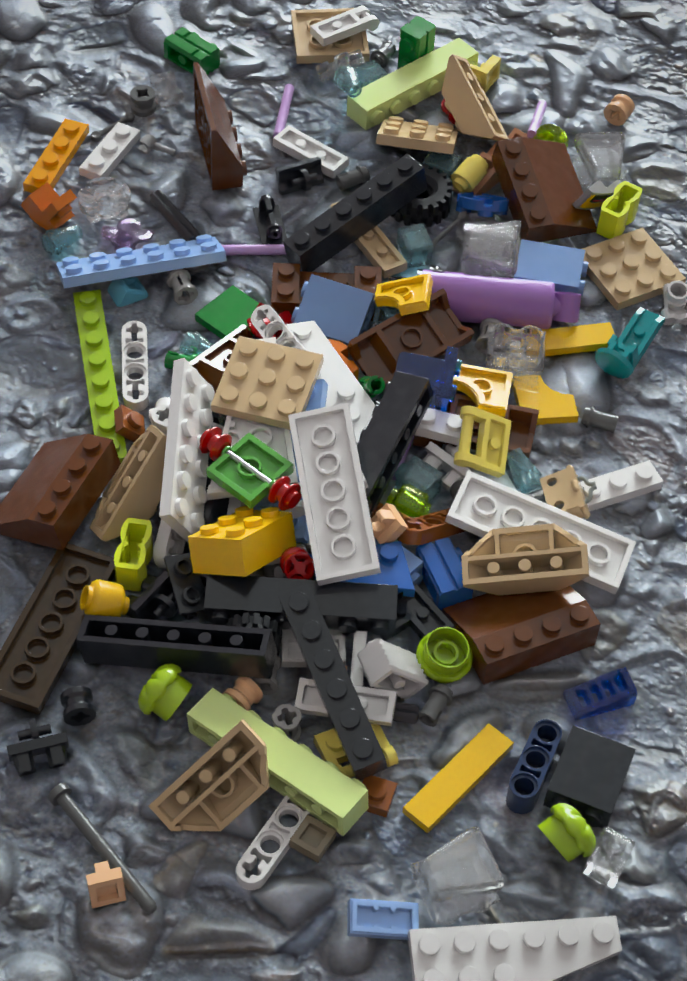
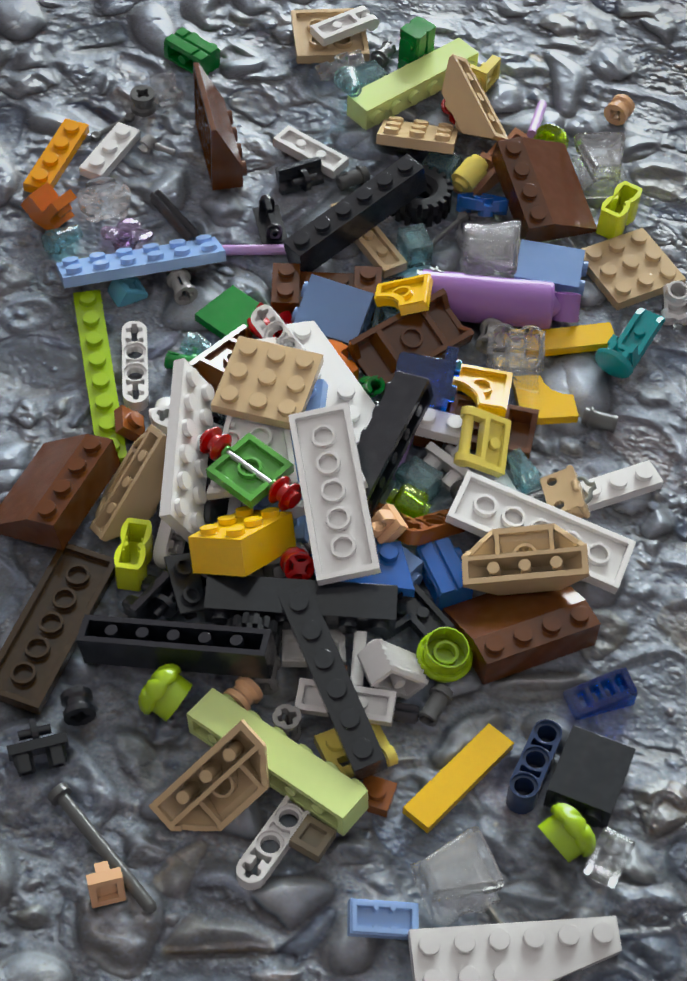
(104, 599): yellow head -> none
(284, 109): lavender bar -> none
(595, 196): light grey slope -> none

